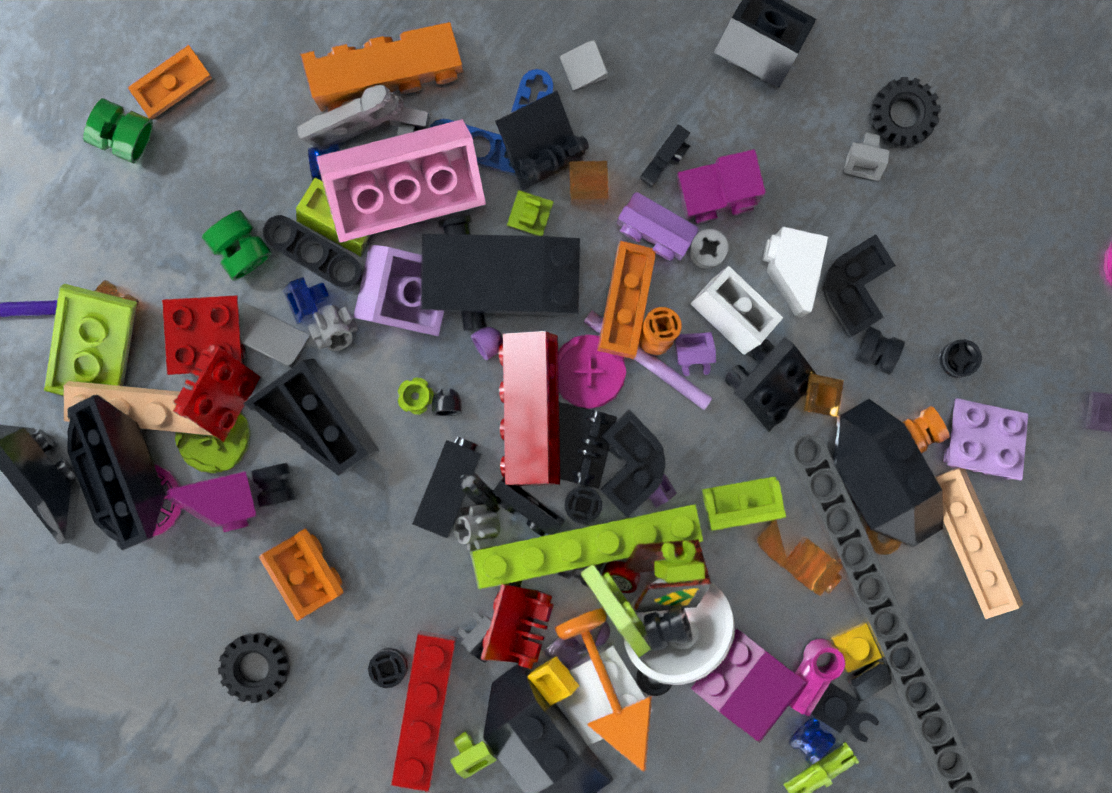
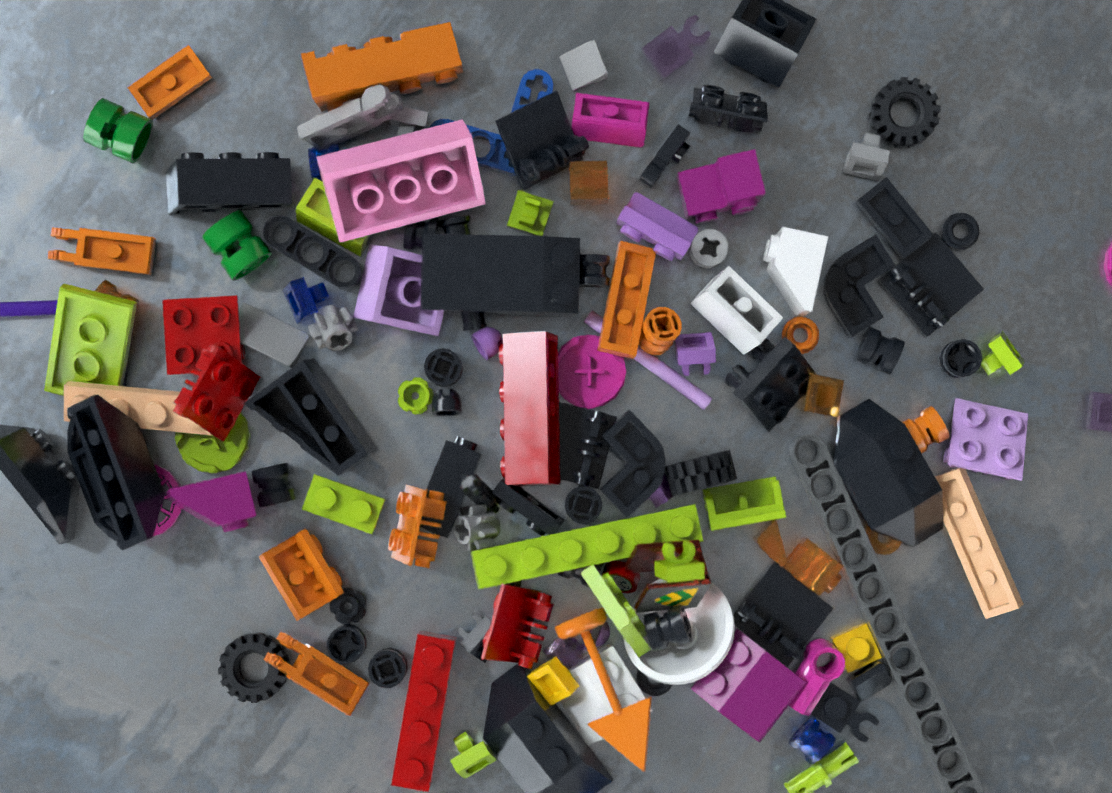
(107, 250): none -> orange hinge
(228, 182): none -> black wedge
(320, 675): none -> orange hinge
(343, 504): none -> lime plate
(345, 649): none -> black wheel
(356, 613): none -> black plate
(404, 540): none -> orange hinge
(414, 232): none -> black wheel
(448, 368): none -> black wheel
(593, 271): none -> black wheel
(610, 119): none -> dark pink slope
(671, 50): none -> clear purple plate
(700, 473): none -> black tyre
(747, 107): none -> black hinge
(781, 614): none -> black hinge
(808, 326): none -> orange plate
(894, 218): none -> black plate
(931, 285): none -> black hinge
(970, 226): none -> black plate
(1003, 354): none -> lime tile

